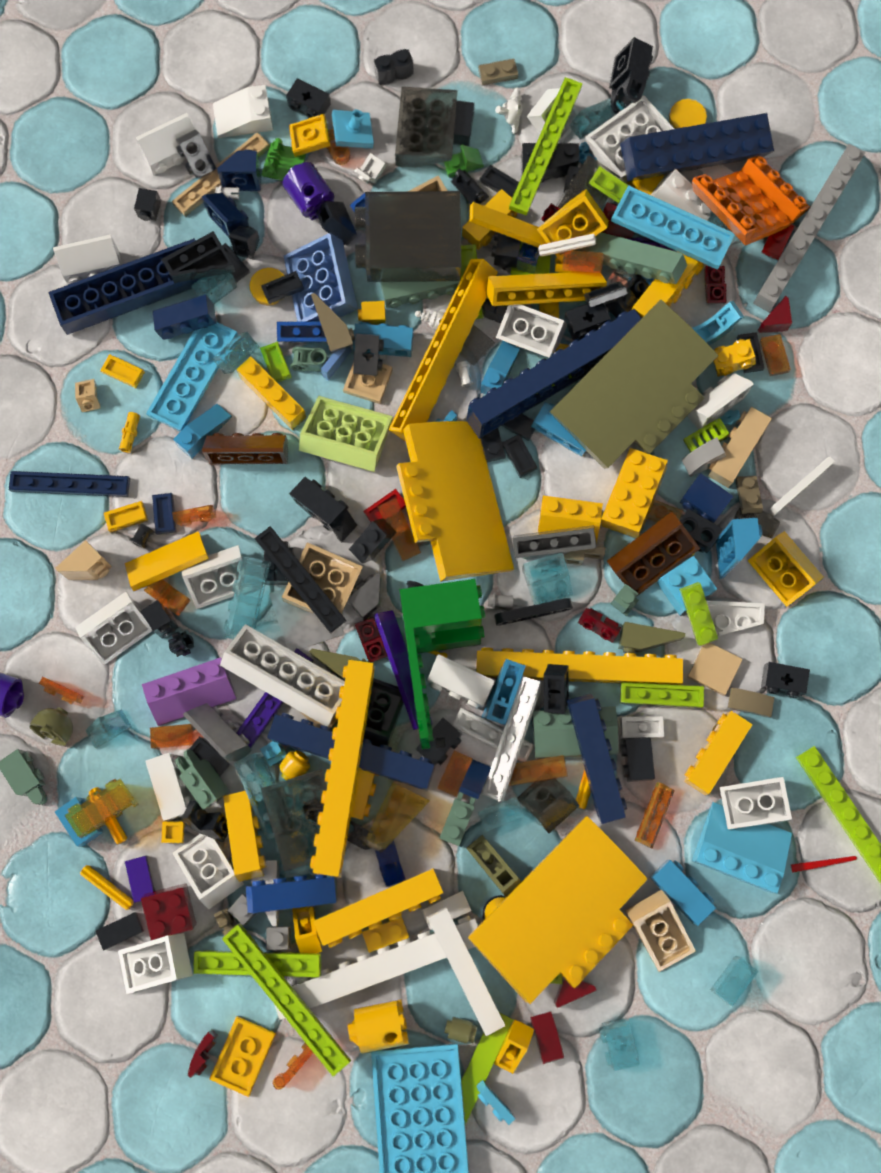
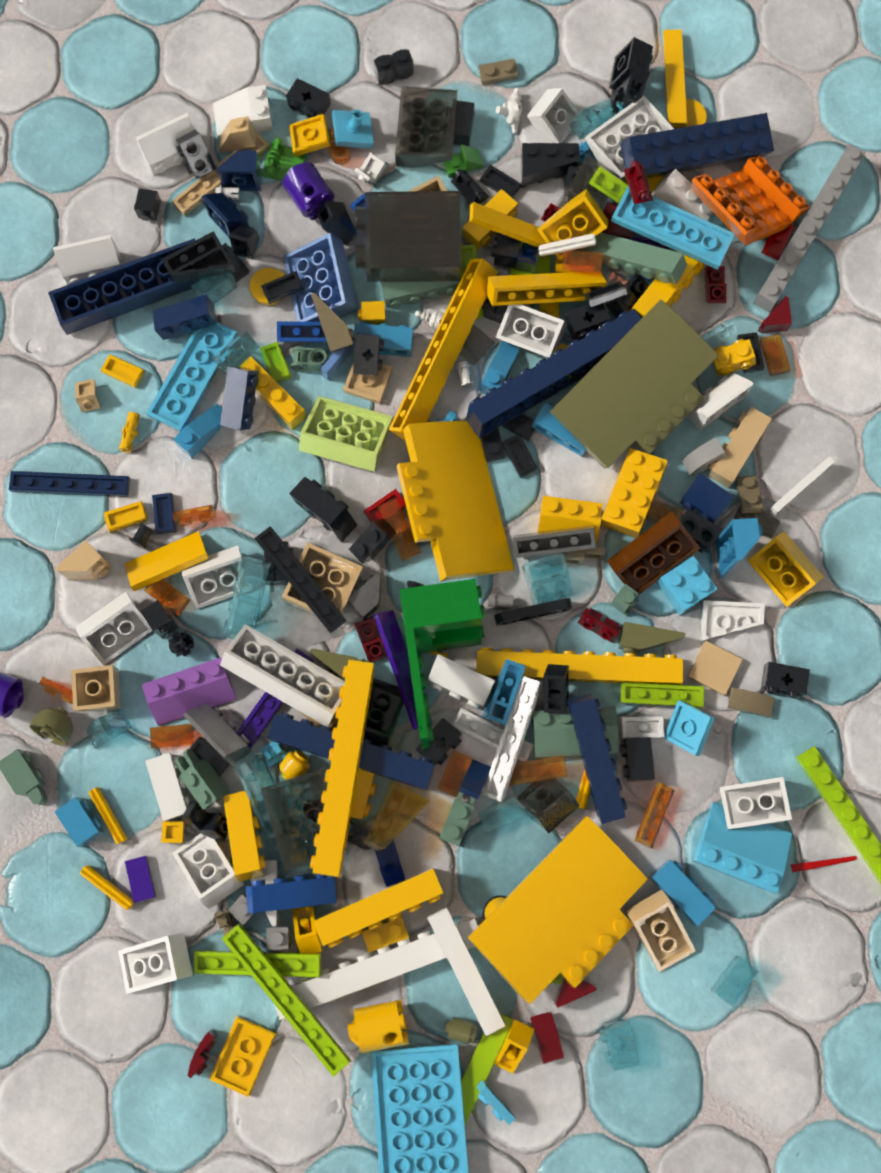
(96, 688): none -> tan slope
(100, 808): clear yellow wedge -> none
(119, 931): black tile -> none
(168, 911): dark red brick -> none
(237, 135): none -> tan slope
(239, 398): none -> brick
(246, 449): reddish brown slope -> none
(294, 1065): clear orange plate -> none
(456, 905): white slope -> none
(494, 865): olive slope -> none
(545, 146): lime plate -> none
(638, 183): none -> dark red hinge
(674, 78): none -> yellow tile
(689, 727): none -> medium azure tile
(698, 613): lime plate -> none
(718, 752): yellow brick -> none
(719, 324): medium azure arch -> none
(720, 427): lime slope -> none
(730, 417): medium azure plant -> none

